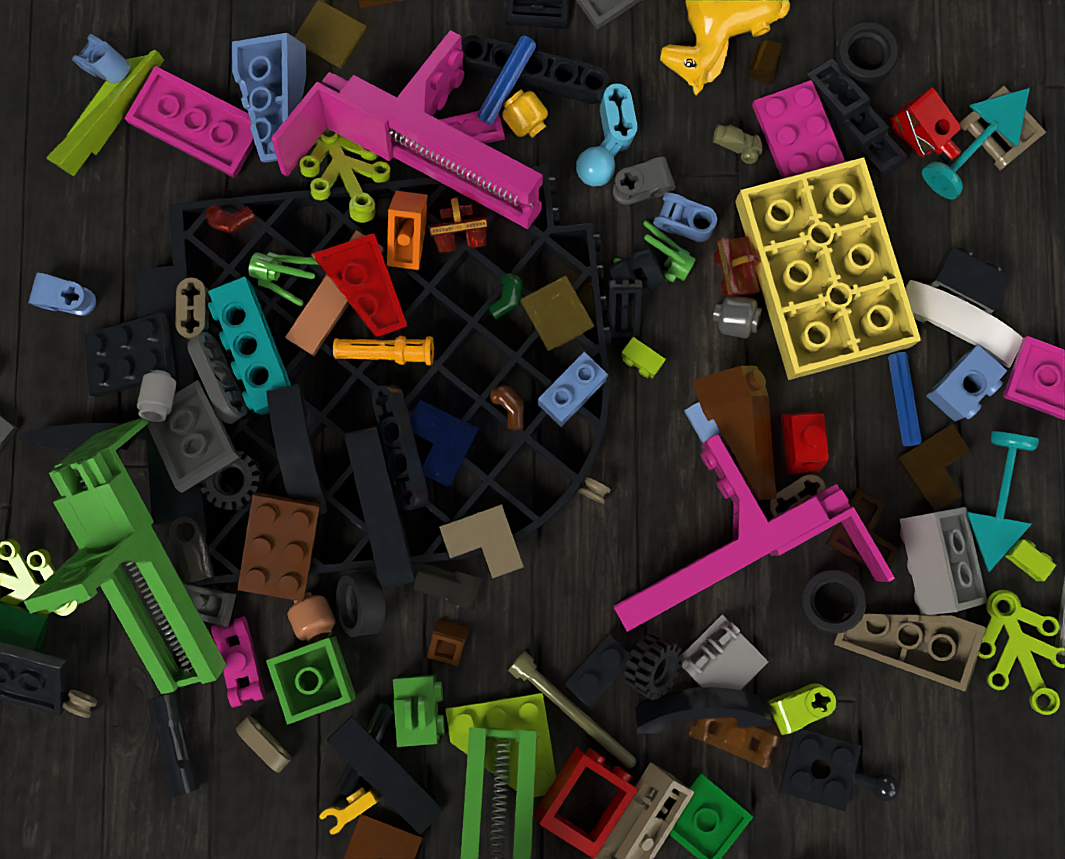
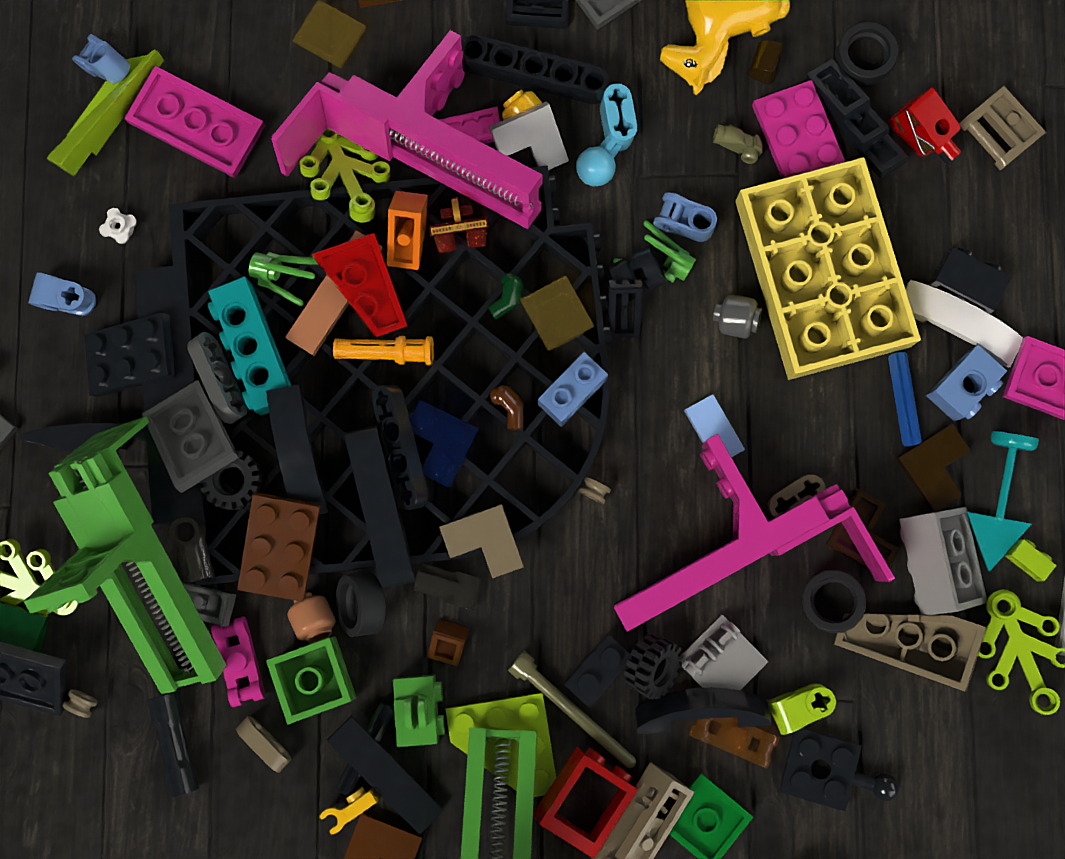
(120, 234): none -> white plate
(156, 396): light grey brick -> none
(185, 309): dark tan beam -> none
(229, 222): clear red arm -> none
(271, 82): medium blue wedge -> none
(506, 80): blue axle -> none
(531, 129): none -> light grey tile
(642, 357): lime piece -> none
(648, 181): dark grey piece -> none
(737, 266): clear red hips -> none
(742, 413): reddish brown wedge -> none
(804, 442): red torso -> none
(1003, 115): teal piece -> none

